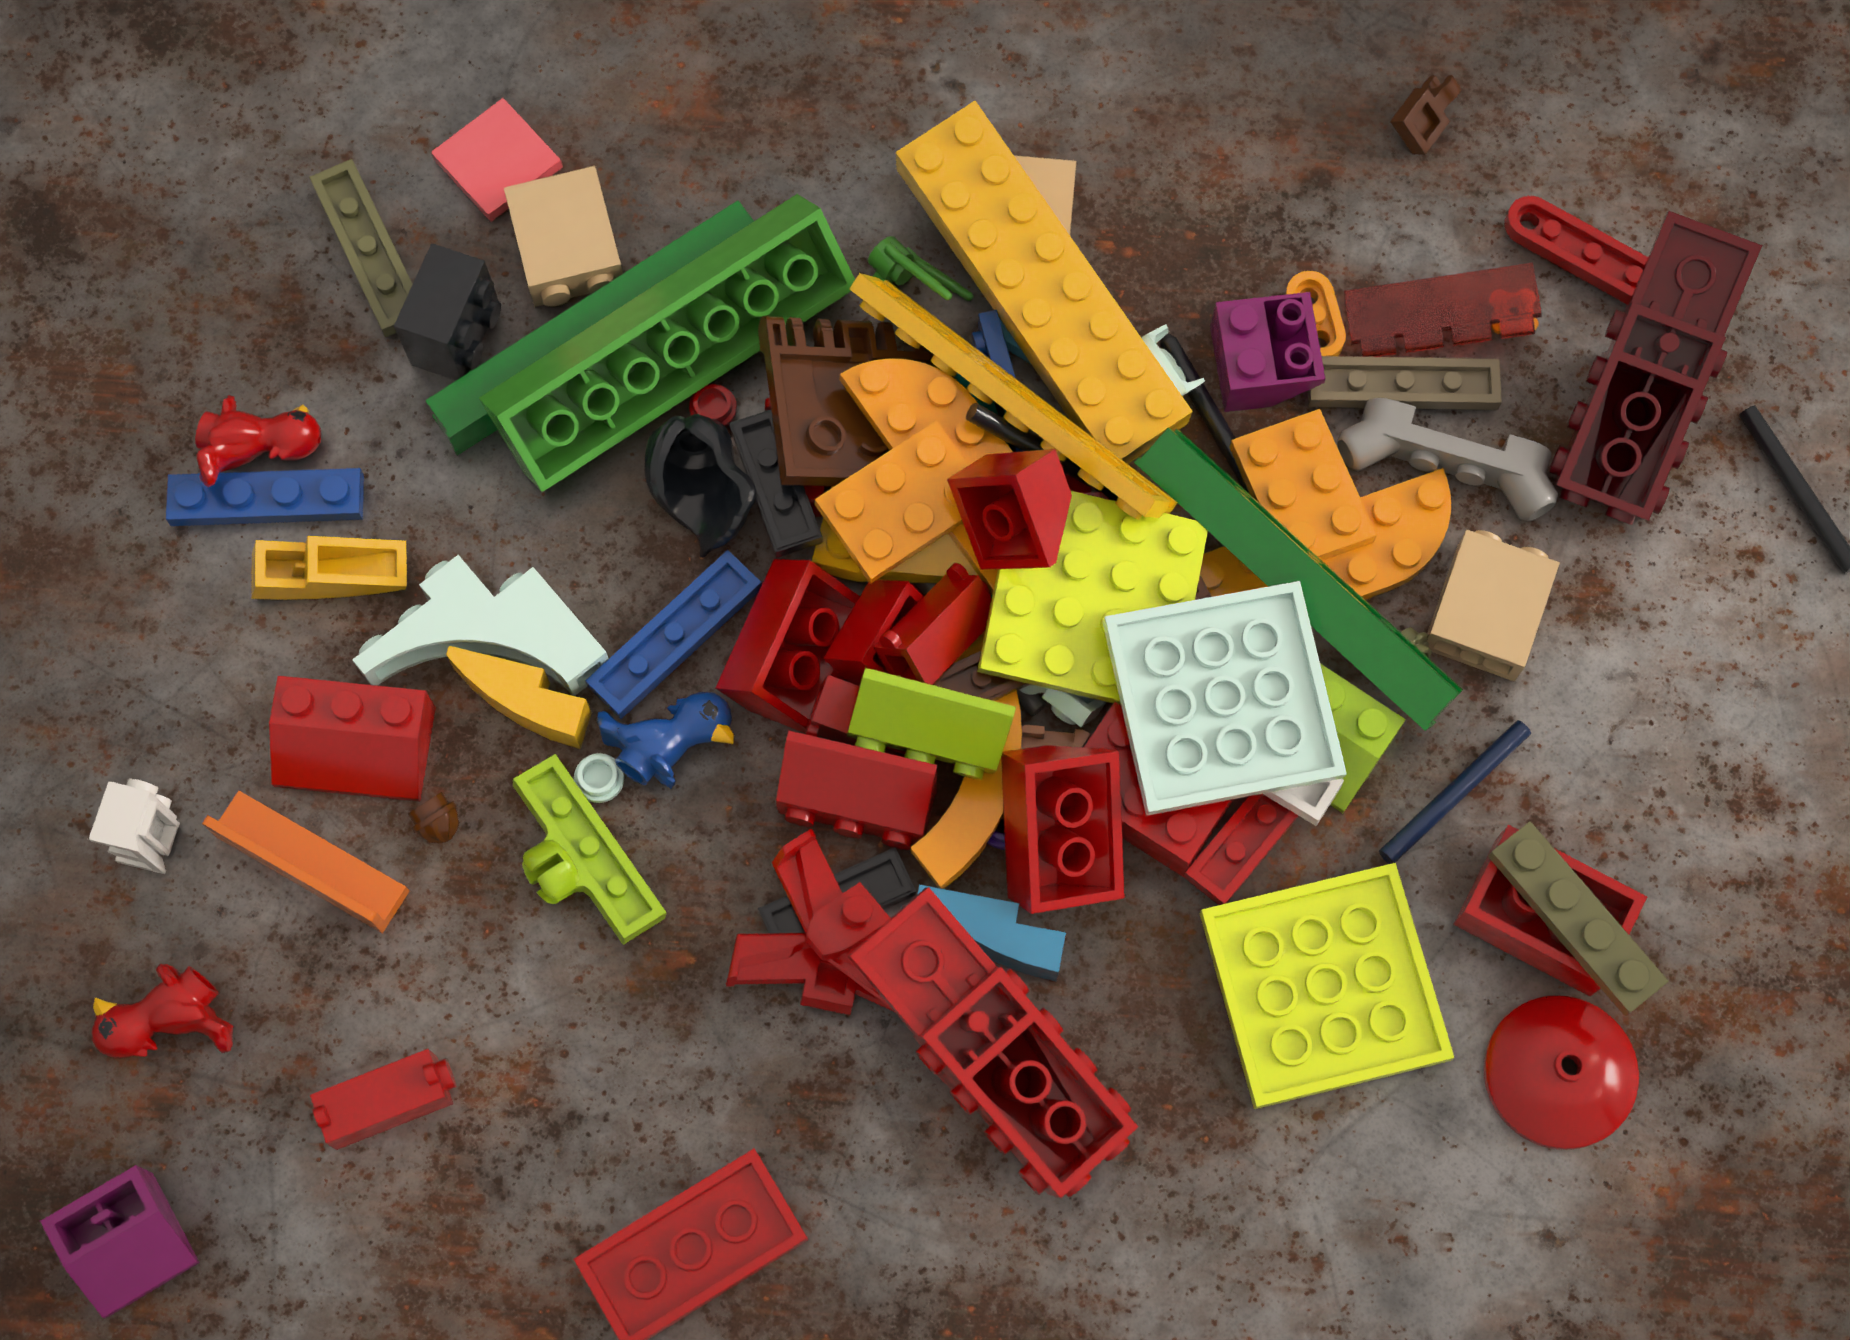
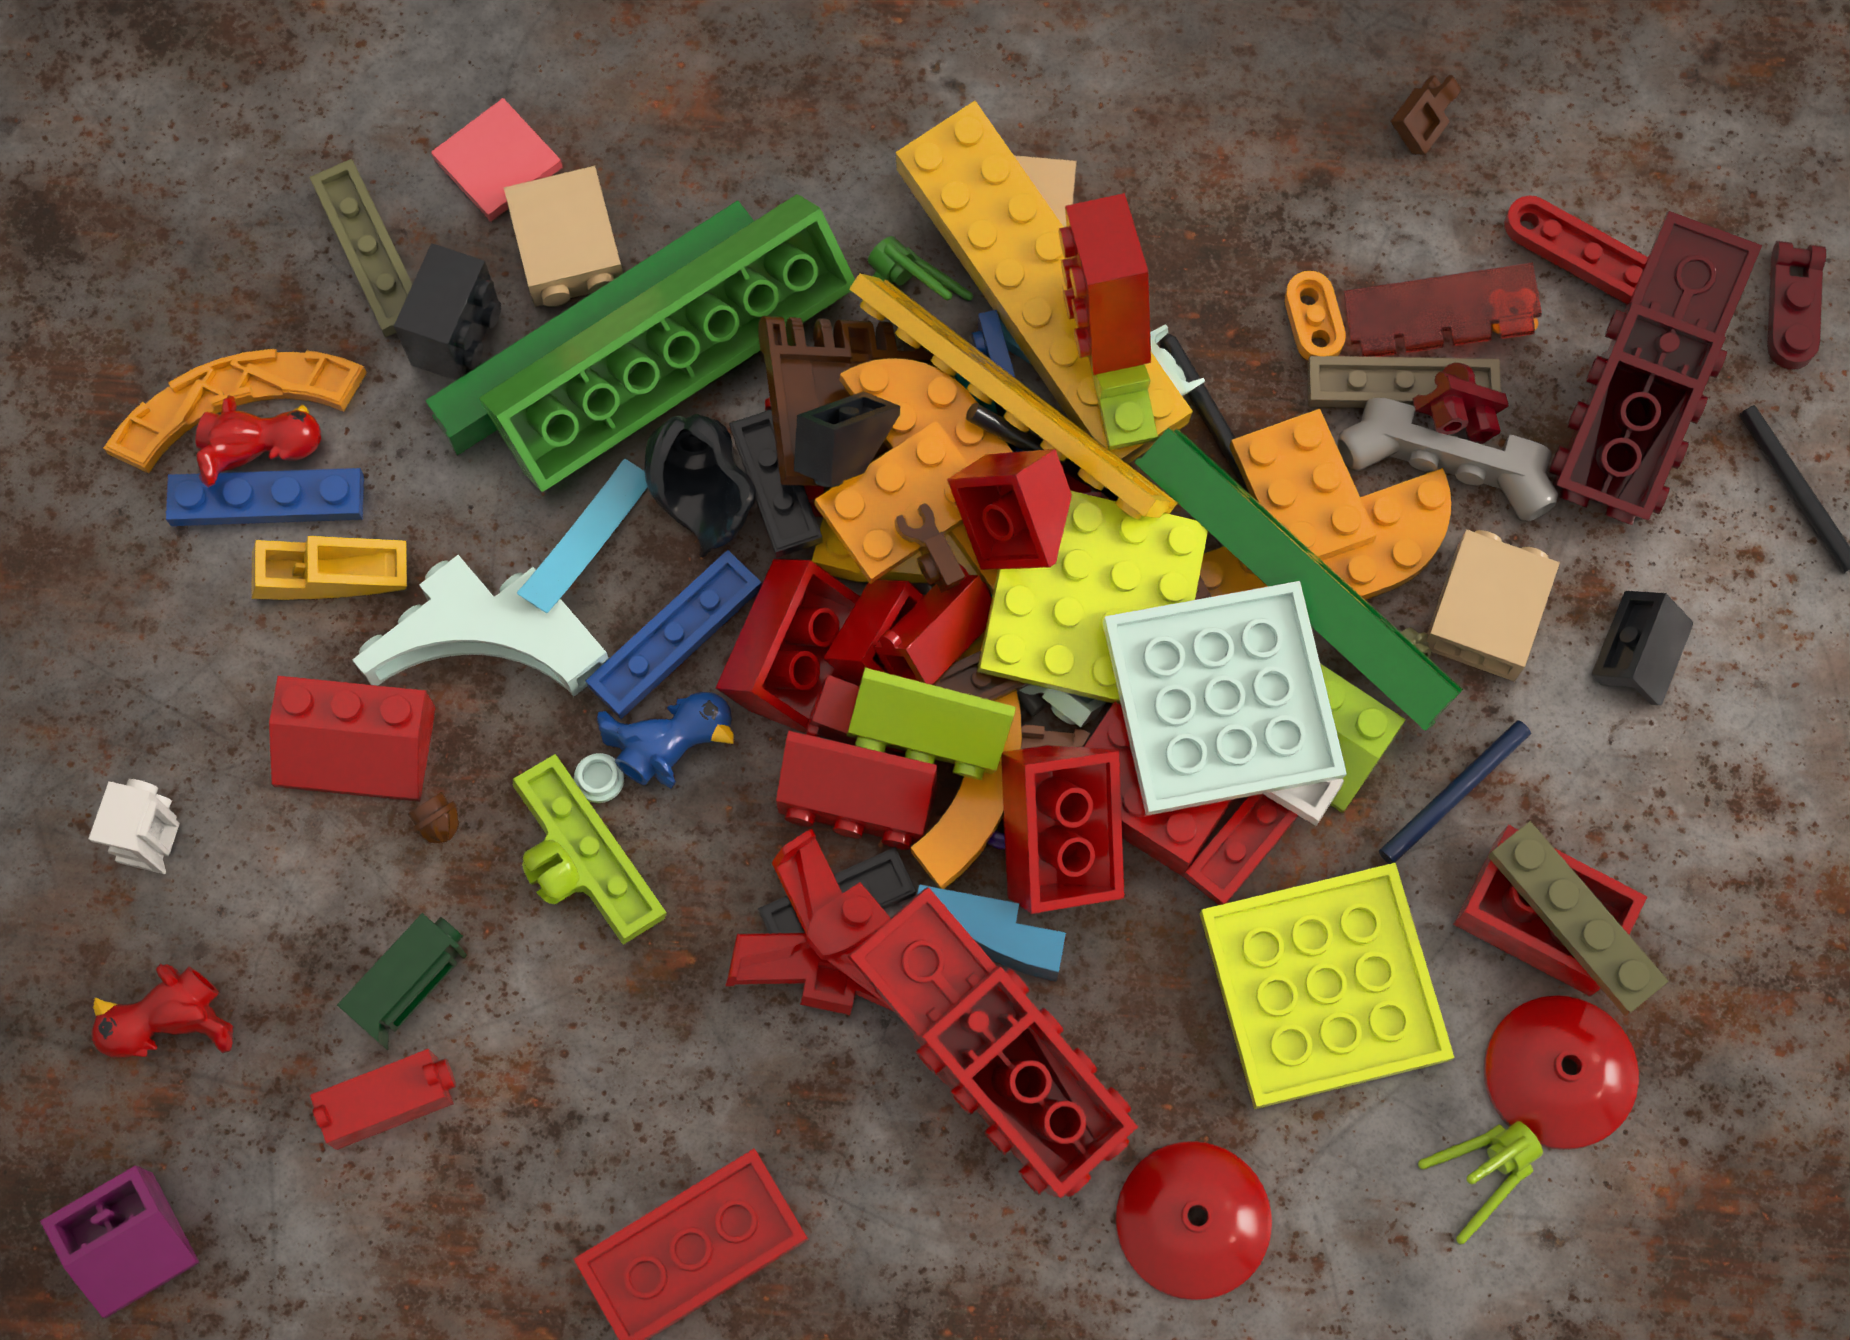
(247, 377): none -> light orange tile
(309, 861): orange panel -> none
(403, 977): none -> dark green window
(523, 695): yellow slope -> none
(585, 537): none -> medium azure sticker
(714, 402): red plate -> none
(842, 437): none -> black slope
(937, 558): none -> reddish brown plate
(1106, 284): none -> red brick
(1125, 407): none -> lime slope
(1171, 1251): none -> red dish
(1266, 350): magenta slope -> none
(1462, 404): none -> dark red hips
(1510, 1152): none -> lime plant
(1644, 644): none -> black panel
(1795, 304): none -> dark red plate

